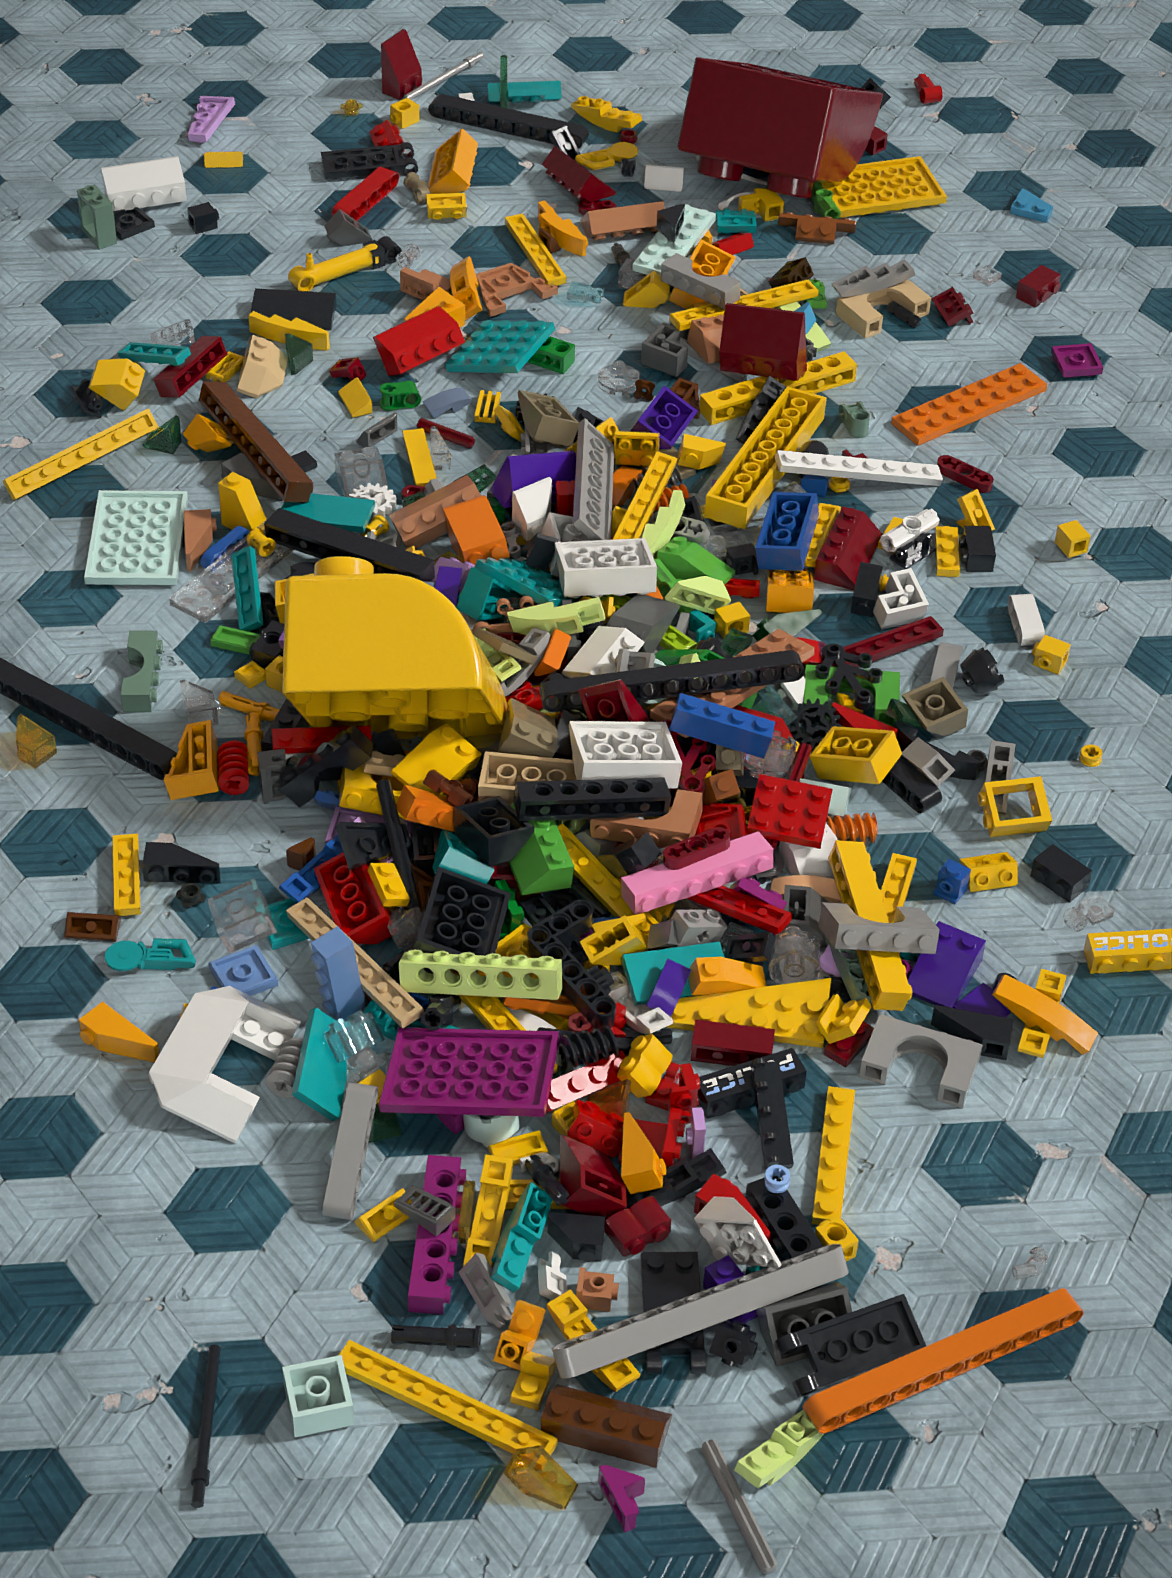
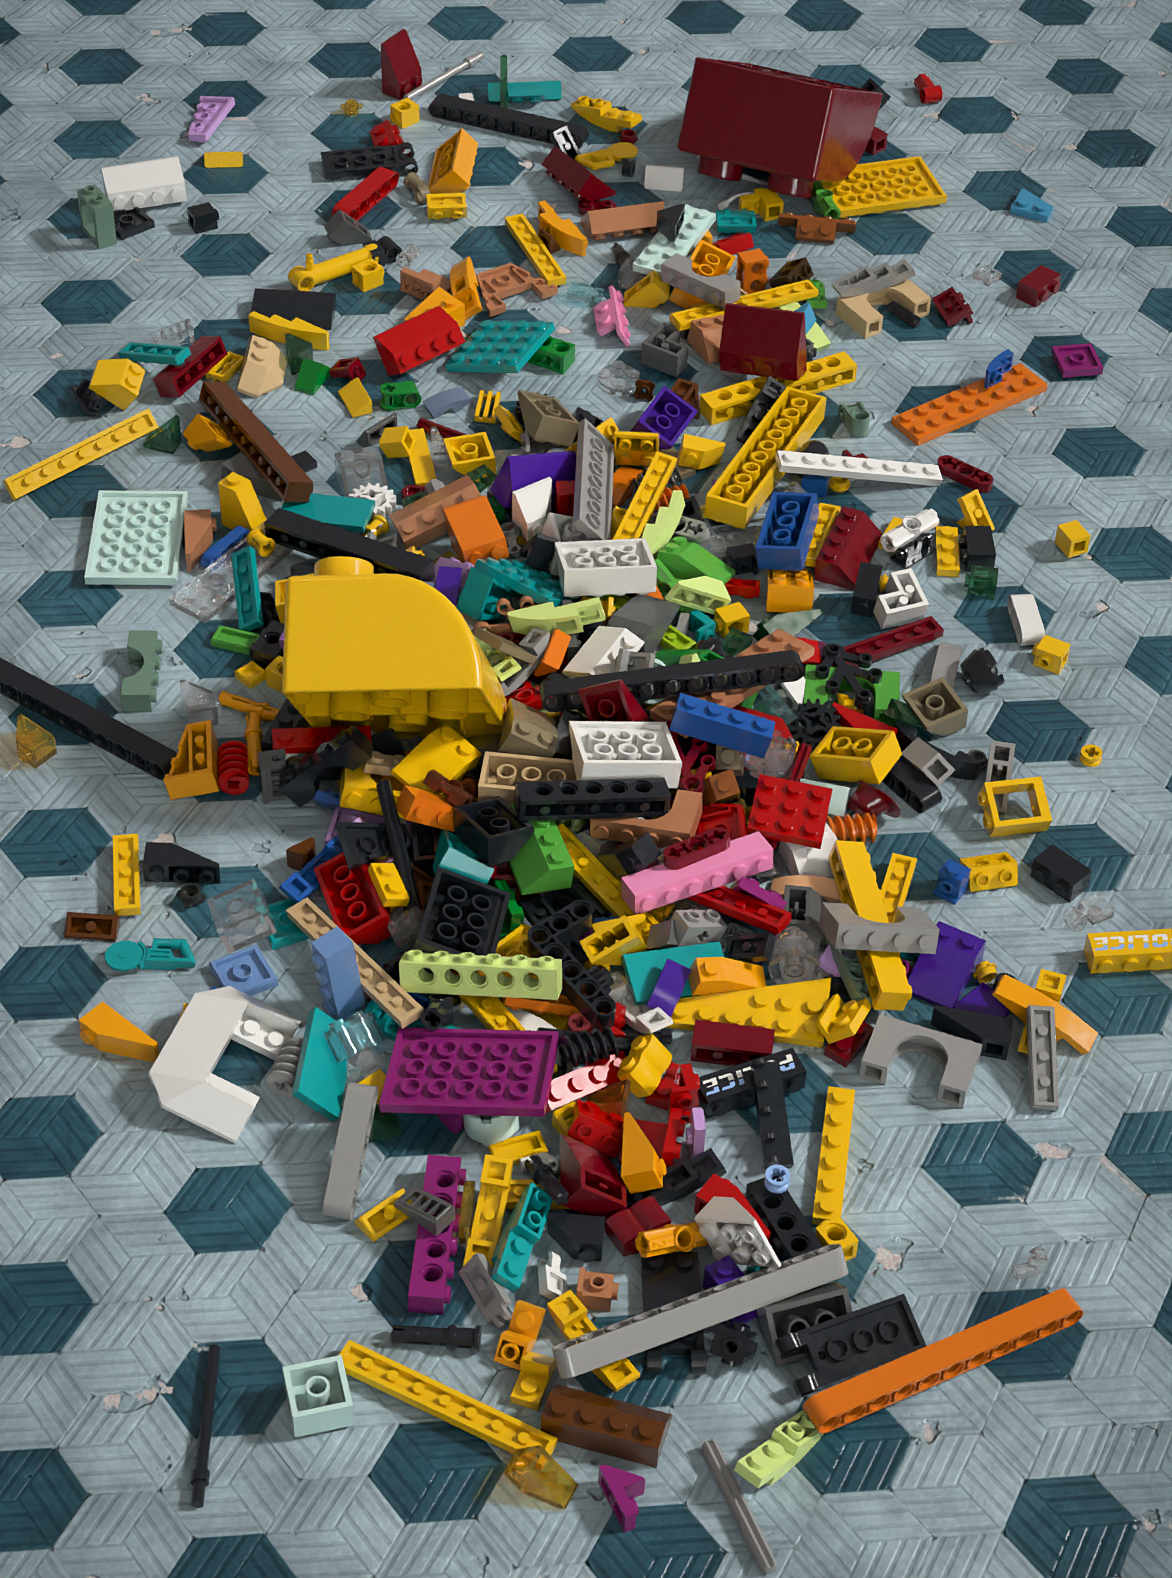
(311, 376): none -> green slope
(367, 275): none -> yellow brick
(397, 442): none -> yellow brick
(470, 452): none -> yellow slope
(611, 316): none -> bright pink bracket
(665, 1240): none -> light orange piece
(752, 270): none -> orange brick
(869, 800): none -> dark red piece
(982, 581): none -> clear green brick
(985, 972): none -> yellow plate
(998, 366): none -> blue slope
(1042, 1058): none -> light grey tile

